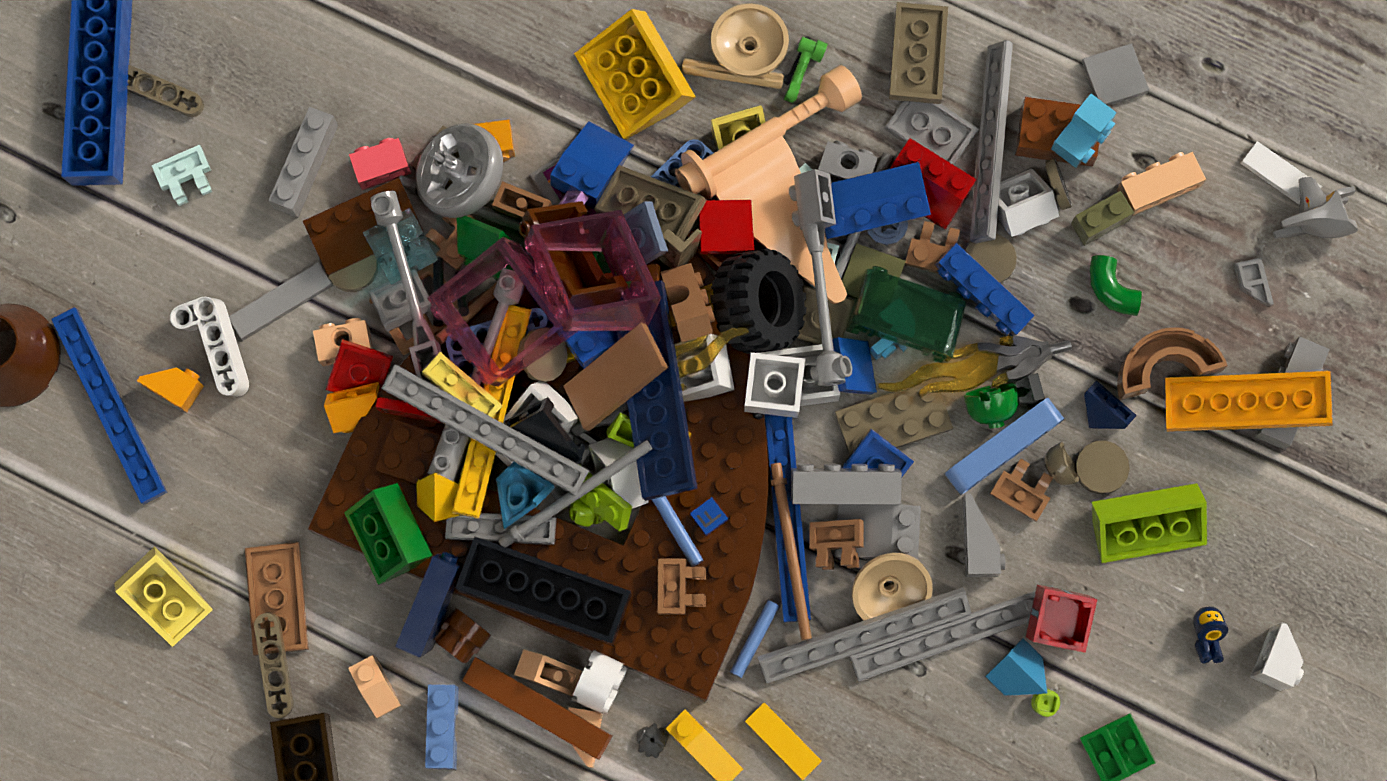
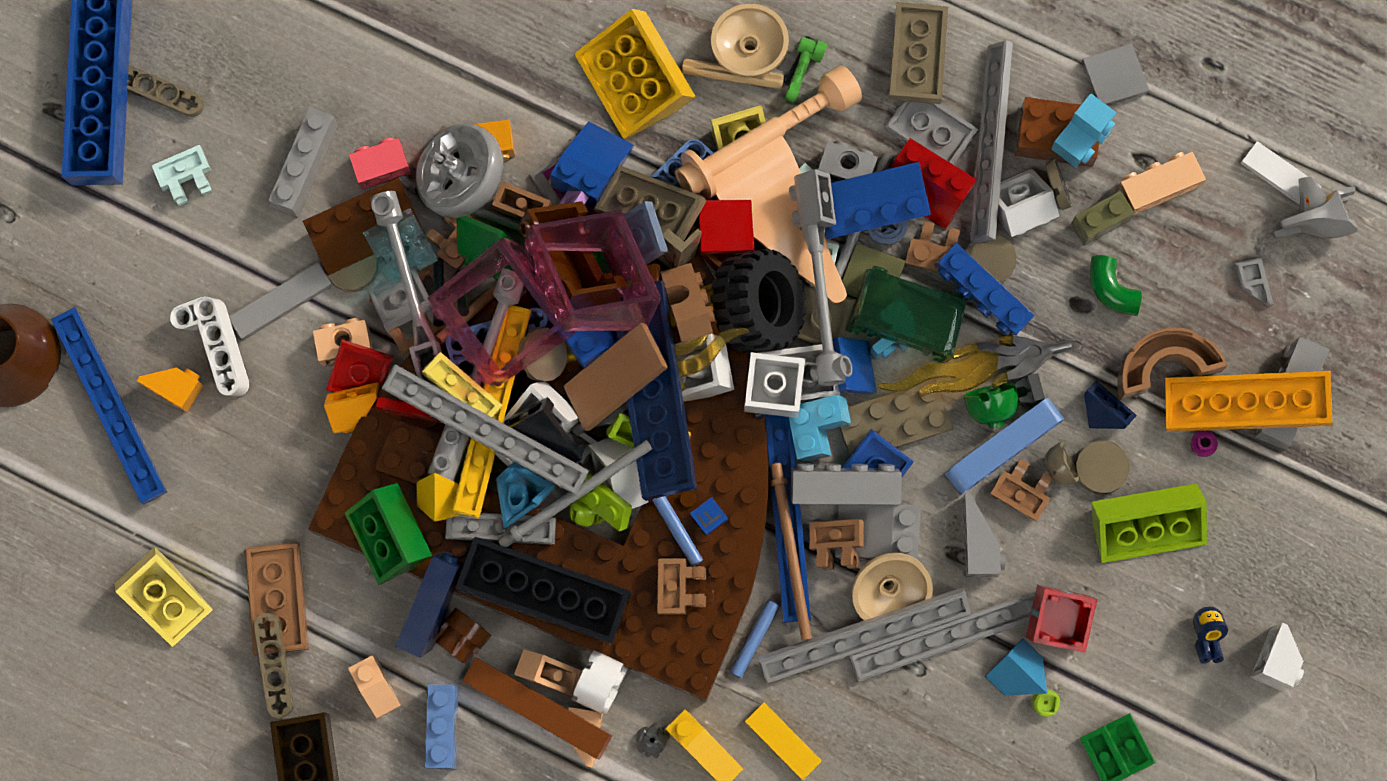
(811, 425): none -> medium azure brick
(1202, 451): none -> magenta plate

